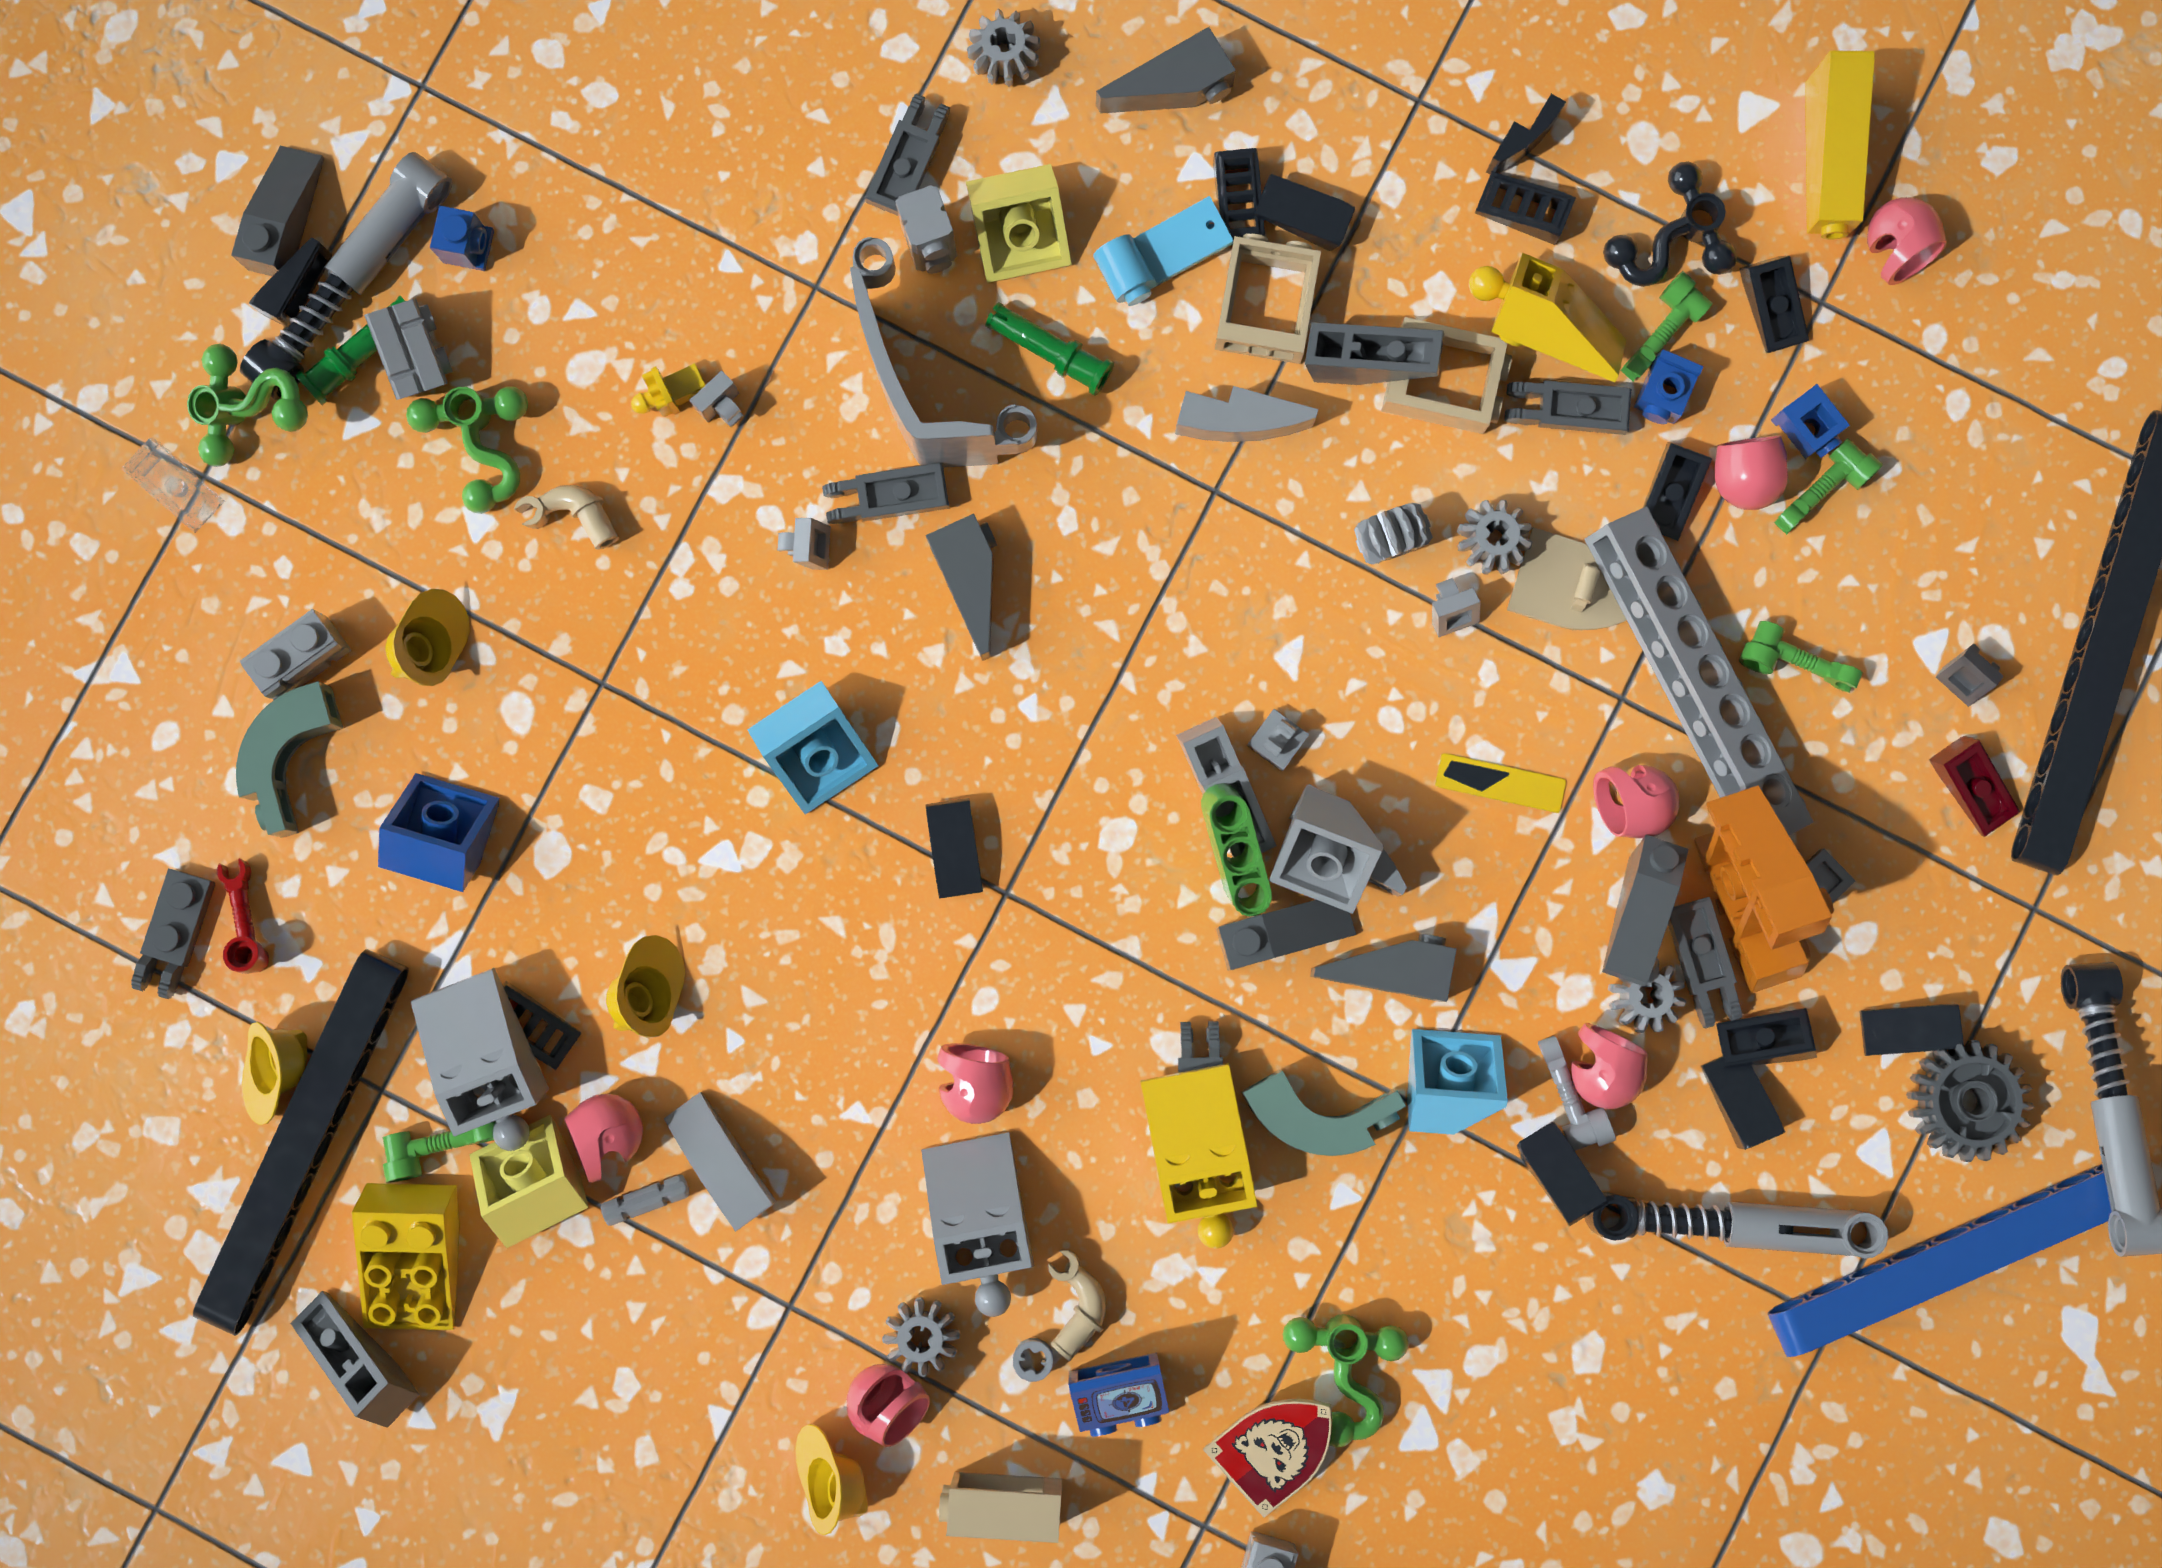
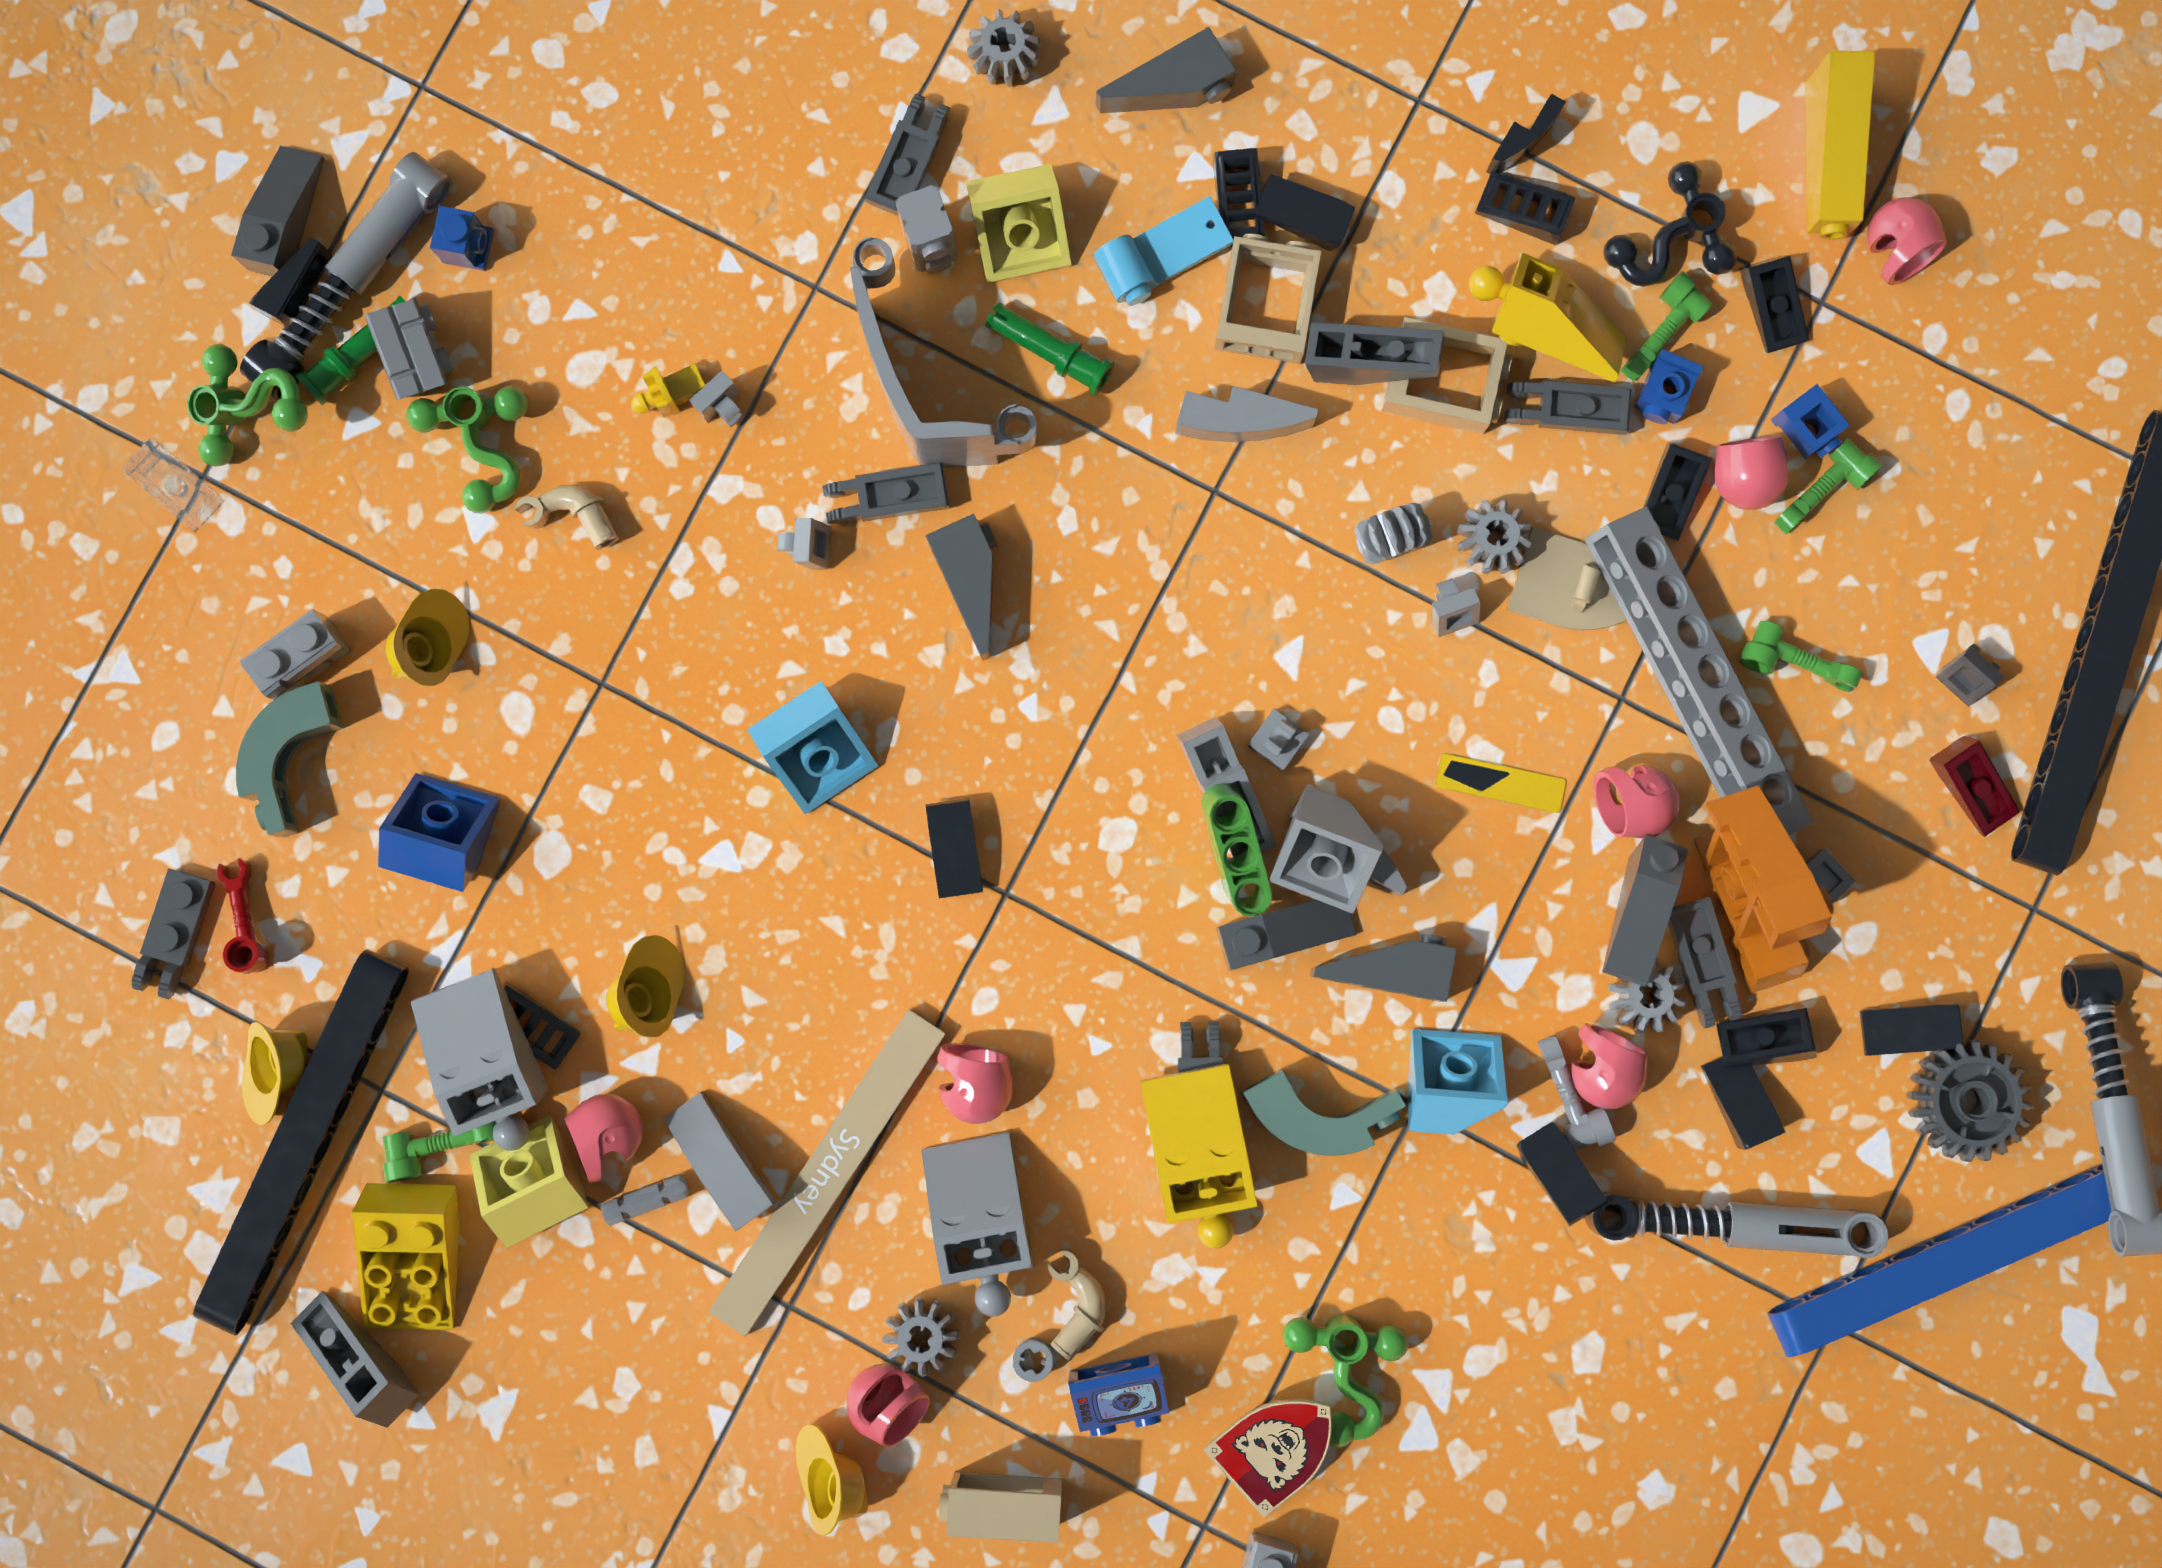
(826, 1173): none -> tan tile

